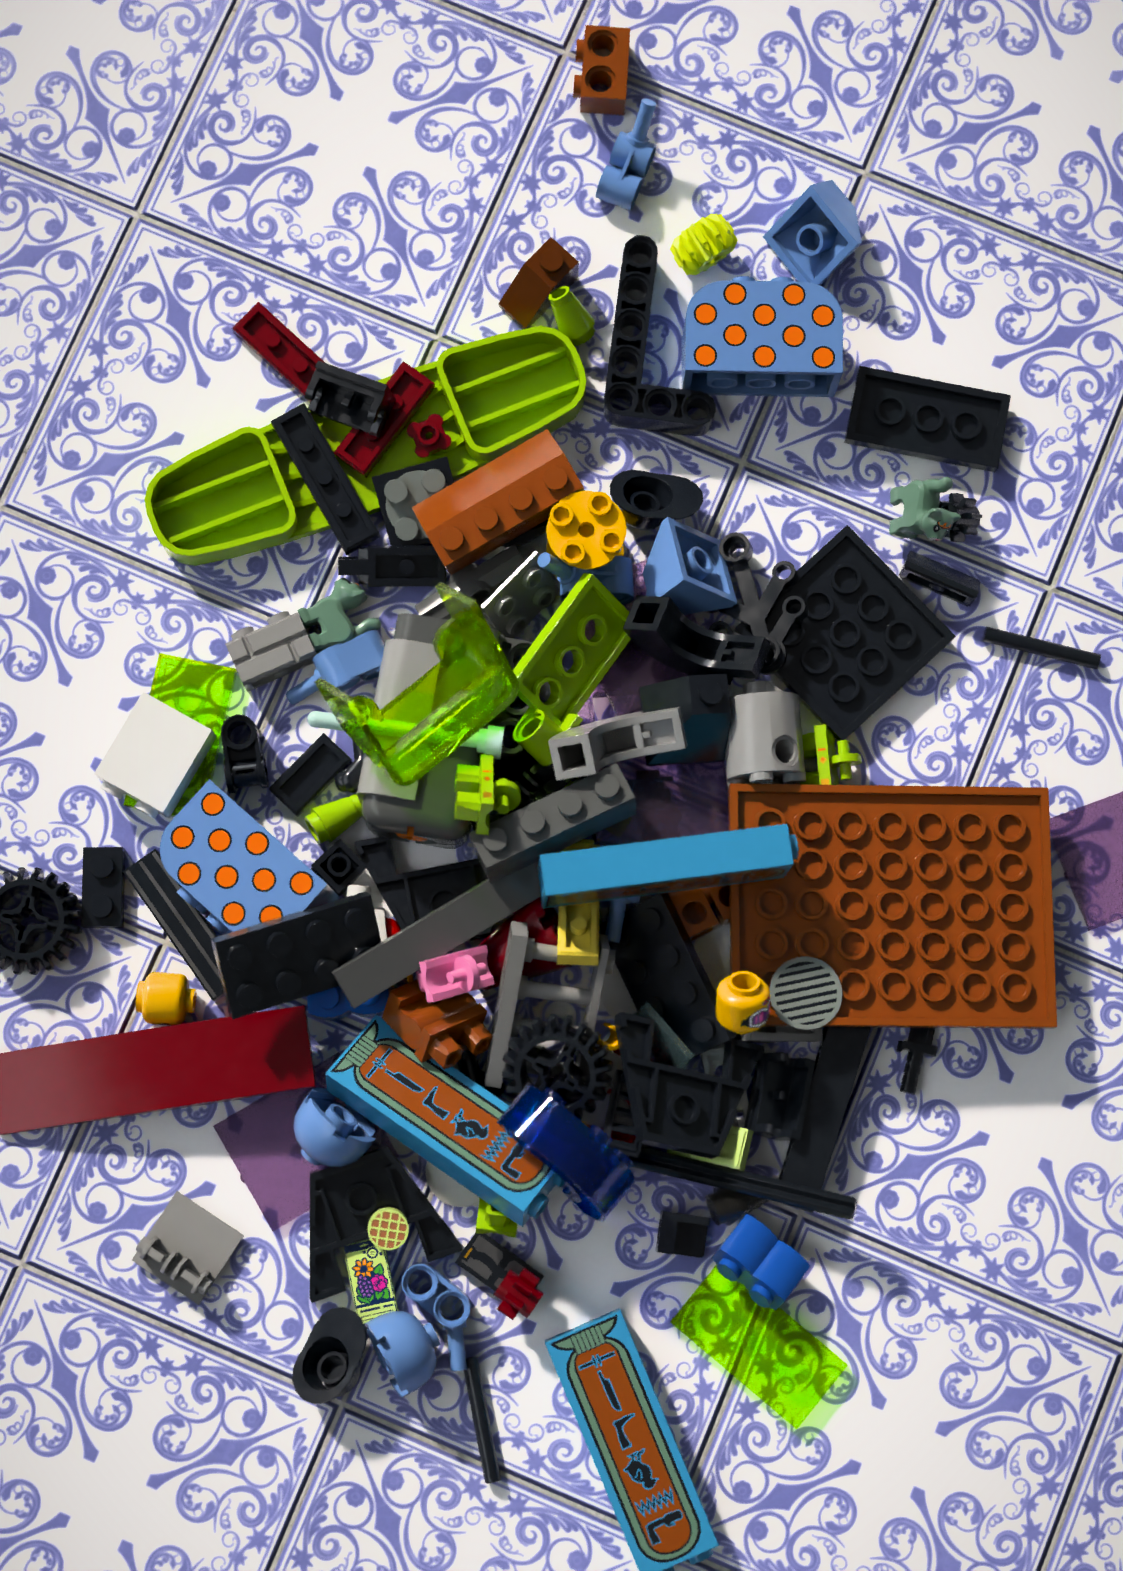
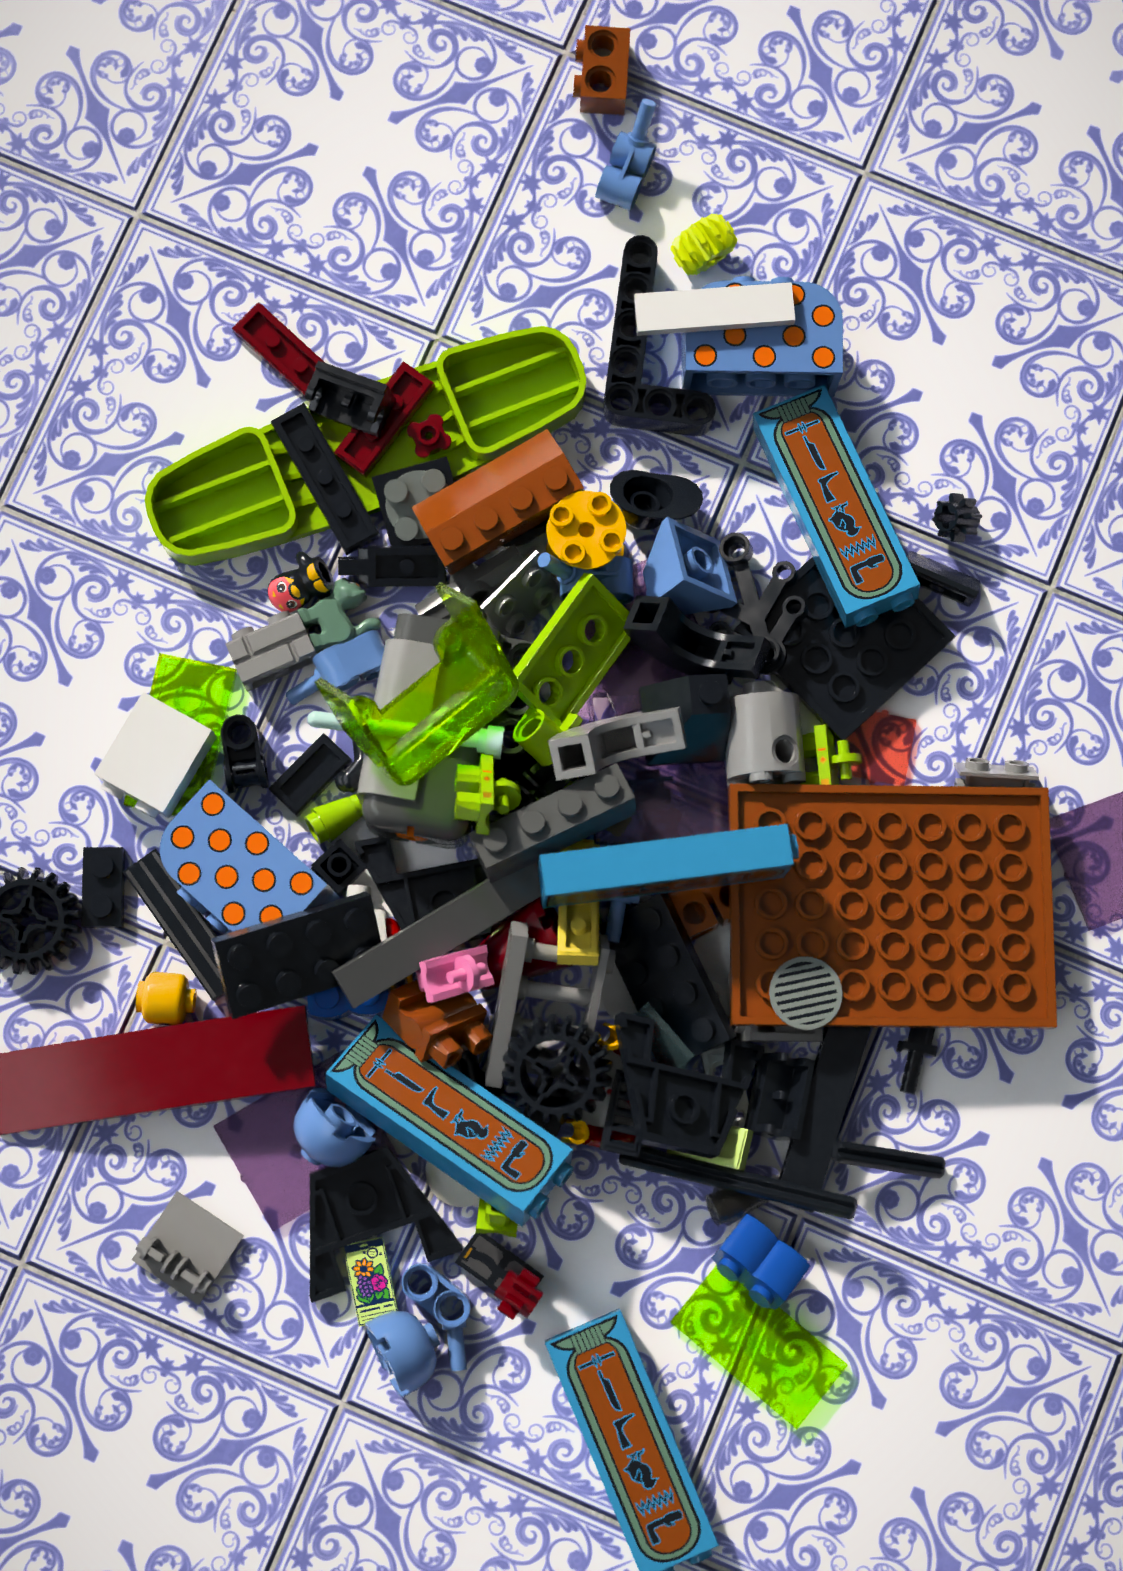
(297, 587): none -> animal
(330, 1357): black piece -> none
(388, 1228): tile -> none
(481, 1421): black bar -> none
(540, 275): reddish brown slope -> none
(571, 316): lime cone -> none
(577, 1154): clear blue brick -> none
(682, 1234): black panel -> none
(714, 309): none -> white tile
(742, 1002): yellow head -> none
(816, 233): medium blue slope -> none
(836, 507): none -> brick
(884, 747): none -> clear red piece
(888, 1159): none -> black axle
(922, 510): sand green animal -> none
(927, 419): black plate -> none
(979, 773): none -> light grey hinge
(1041, 647): black bar -> none

